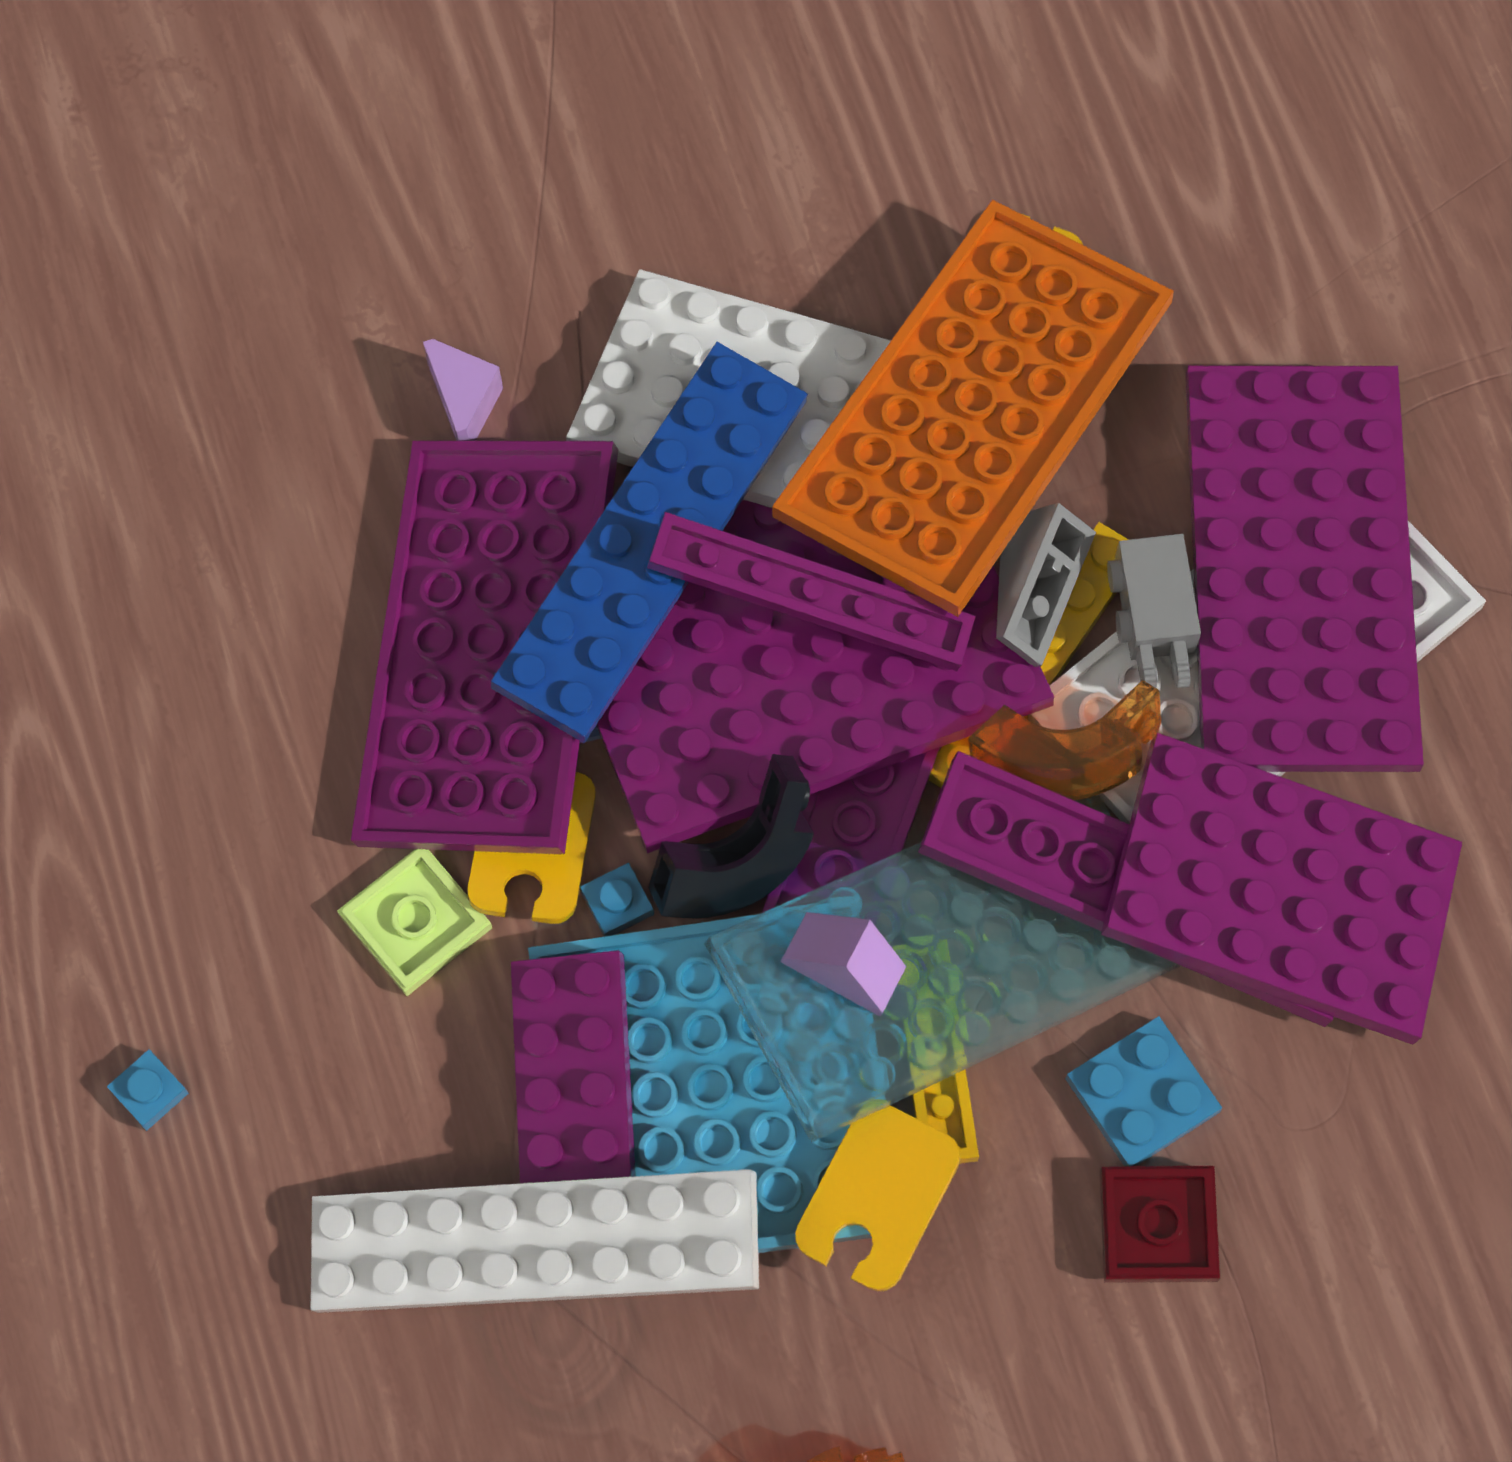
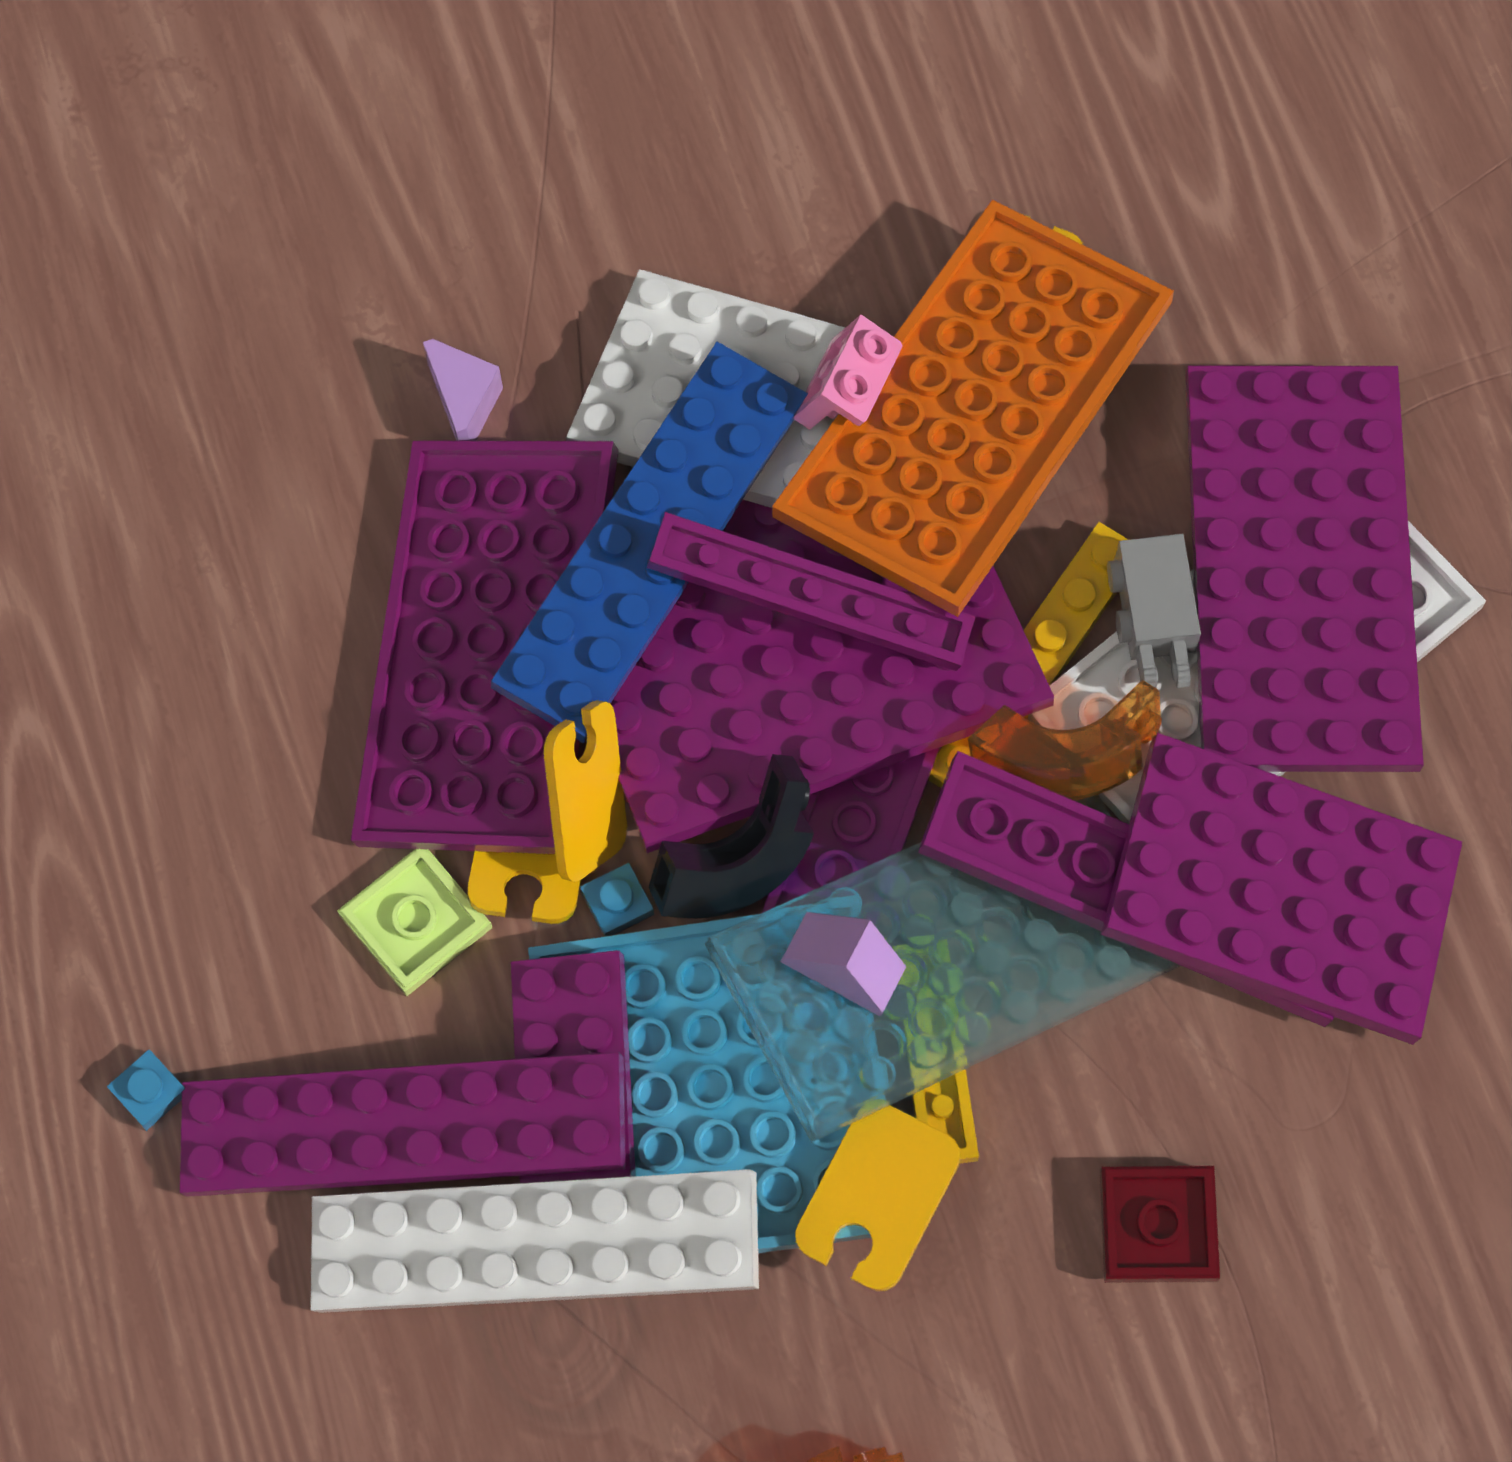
(403, 1125): none -> magenta plate
(585, 792): none -> yellow piece
(850, 374): none -> bright pink bracket
(1038, 579): light grey slope -> none
(1143, 1093): dark azure plate -> none

